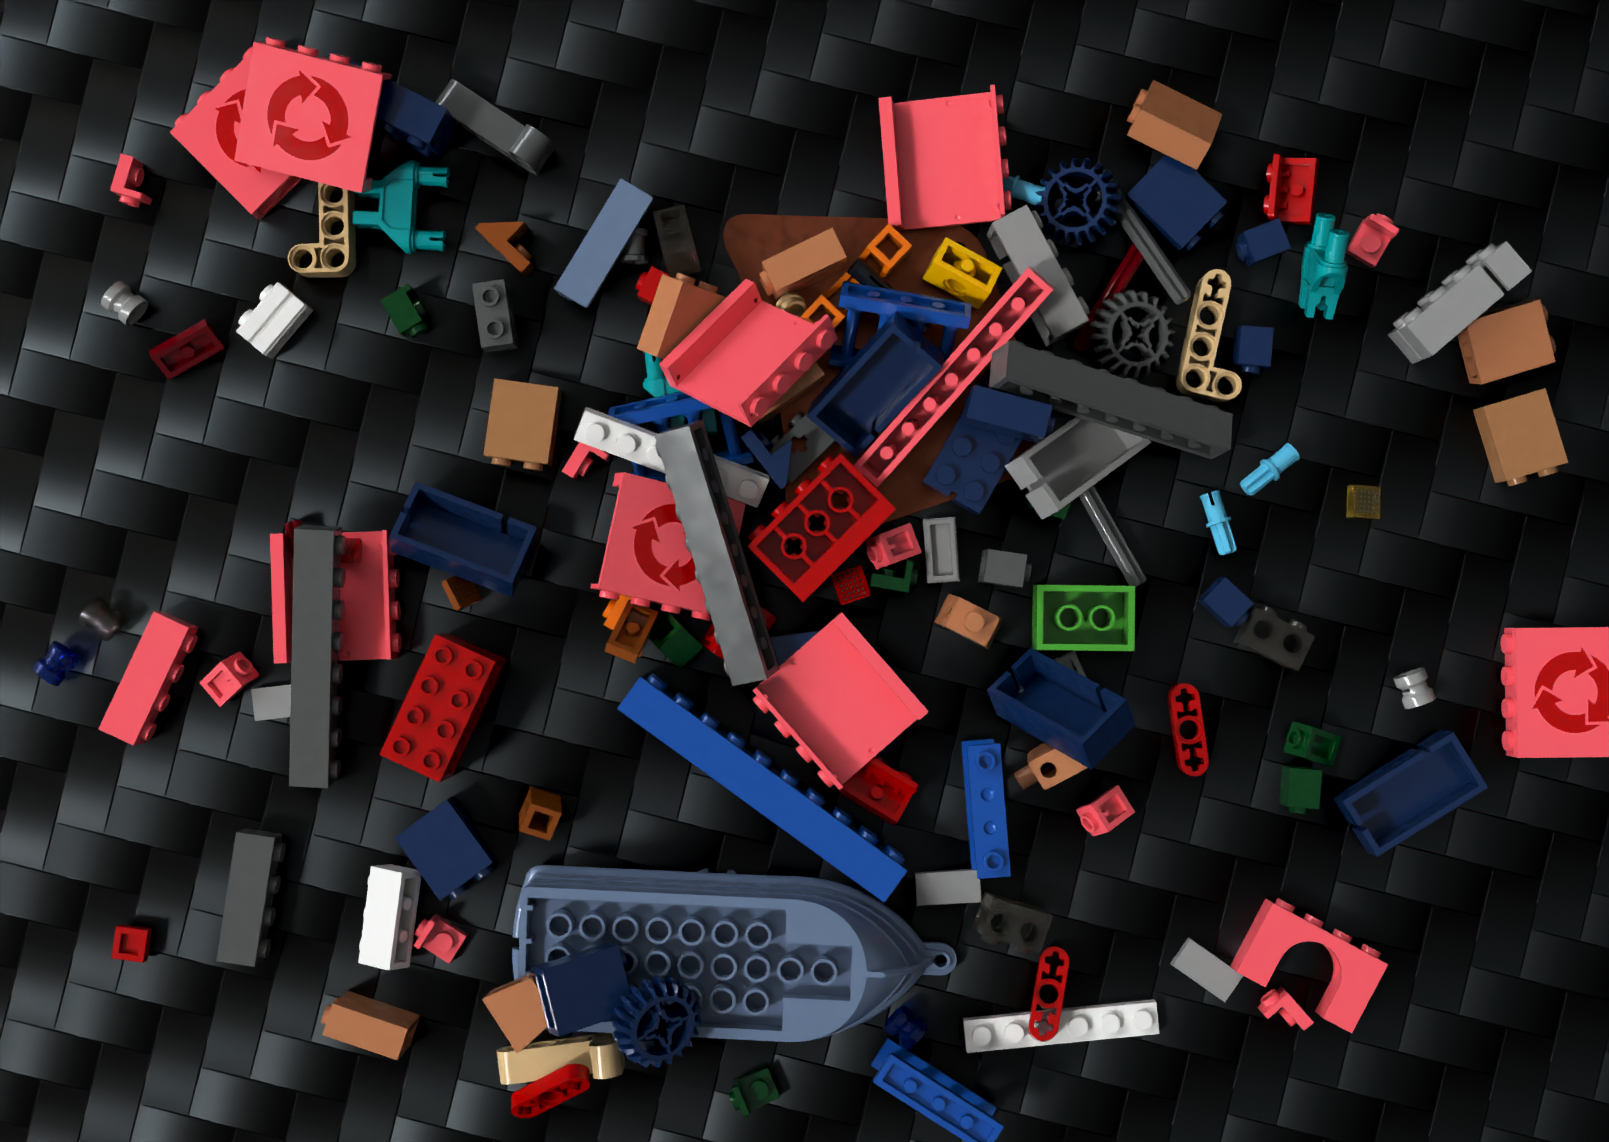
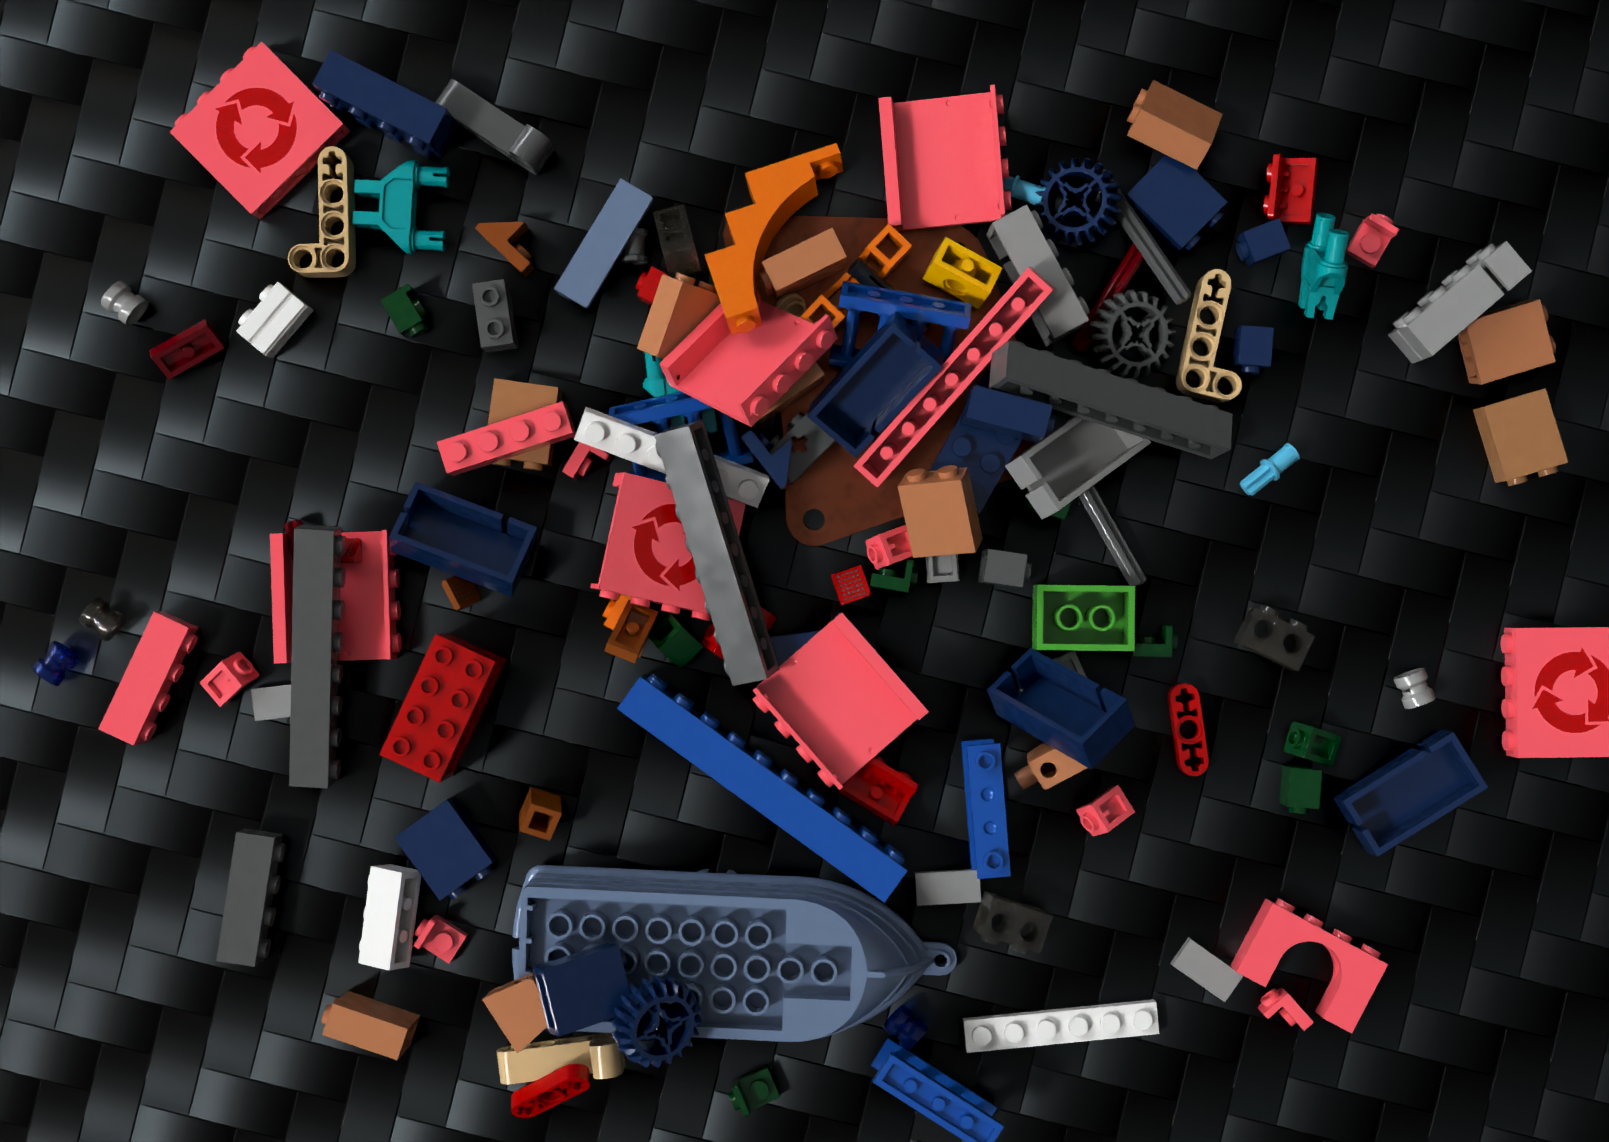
(127, 178): coral bracket -> none
(131, 943): red plate -> none
(310, 114): coral panel -> none
(506, 438): none -> coral brick
(776, 196): none -> orange arch
(843, 527): red brick -> none
(940, 511): none -> nougat brick
(968, 620): nougat torso -> none
(1061, 971): red beam -> none
(1148, 648): none -> dark green bracket
(1219, 523): medium azure axle -> none
(1226, 602): dark blue brick -> none
(1363, 502): clear yellow slope -> none

